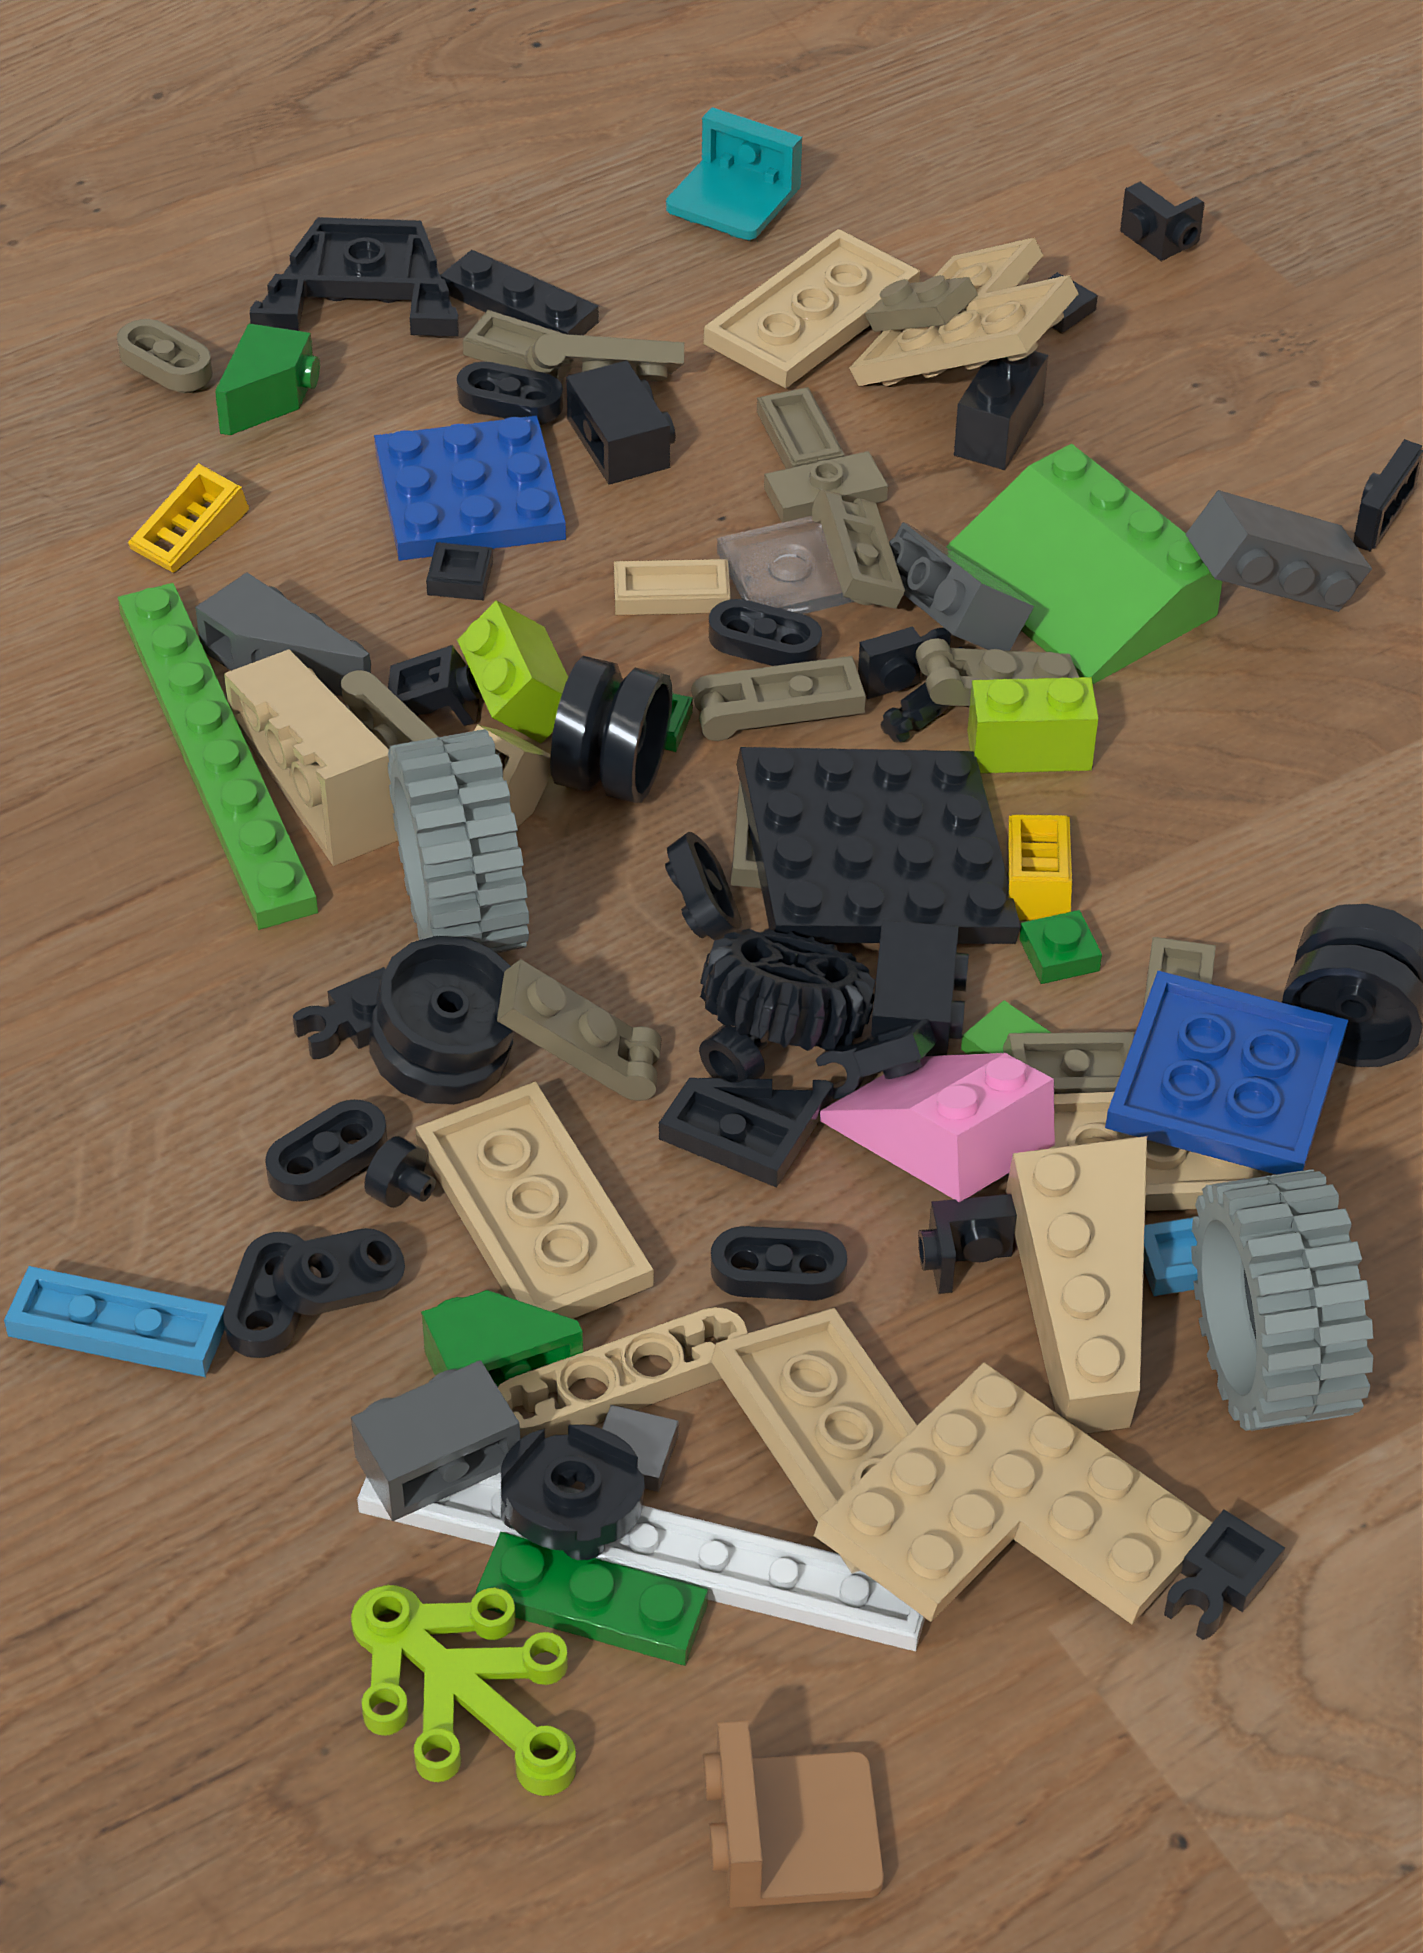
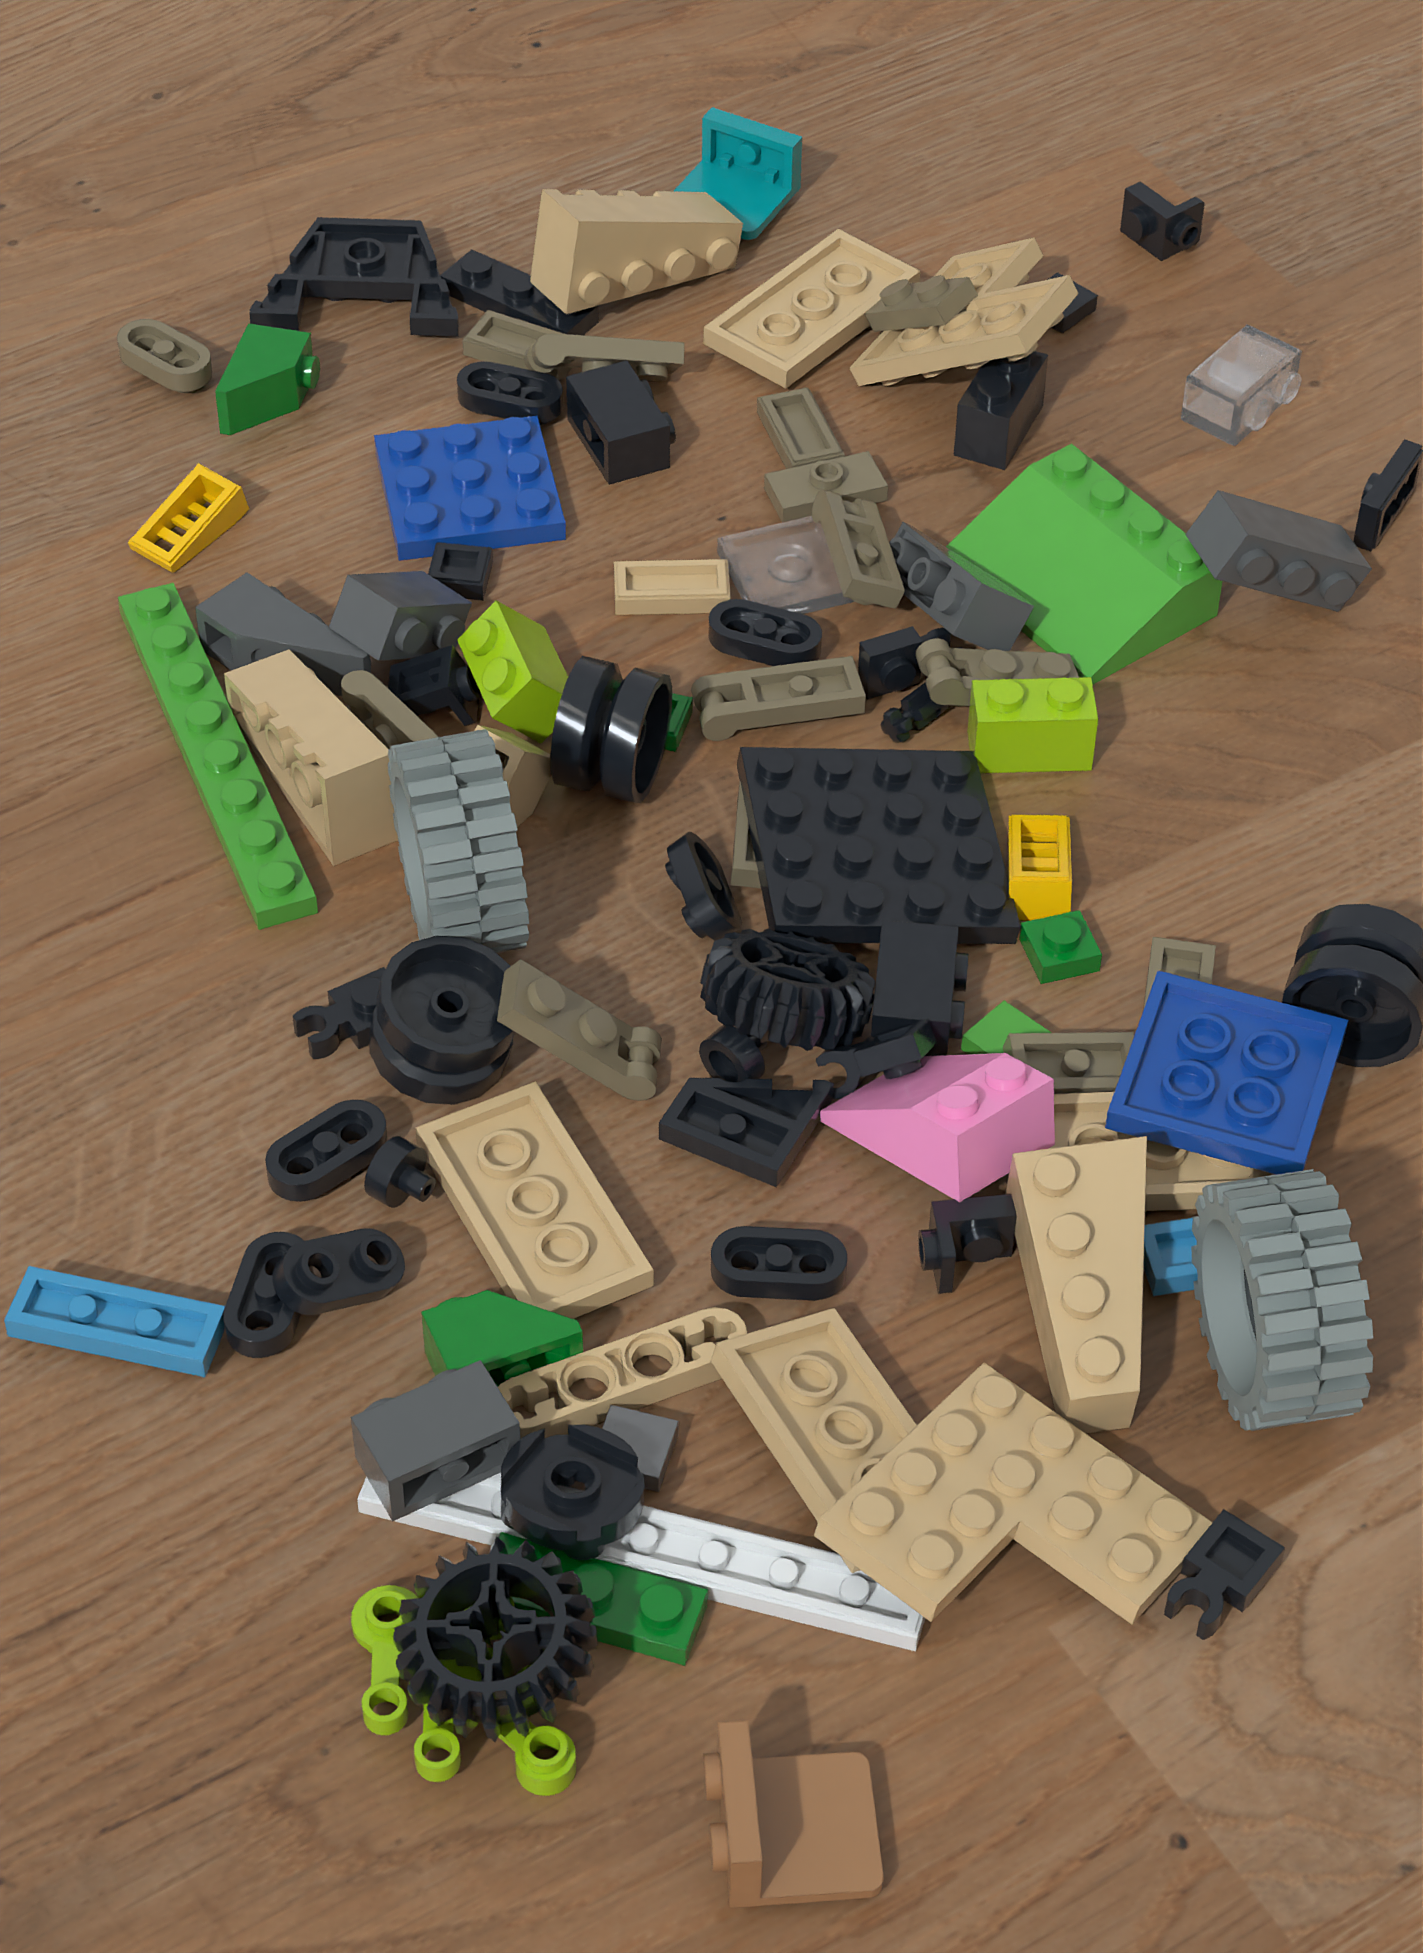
(399, 614): none -> dark grey brick
(442, 1630): none -> black gear
(628, 244): none -> tan wedge
(1241, 385): none -> clear brick

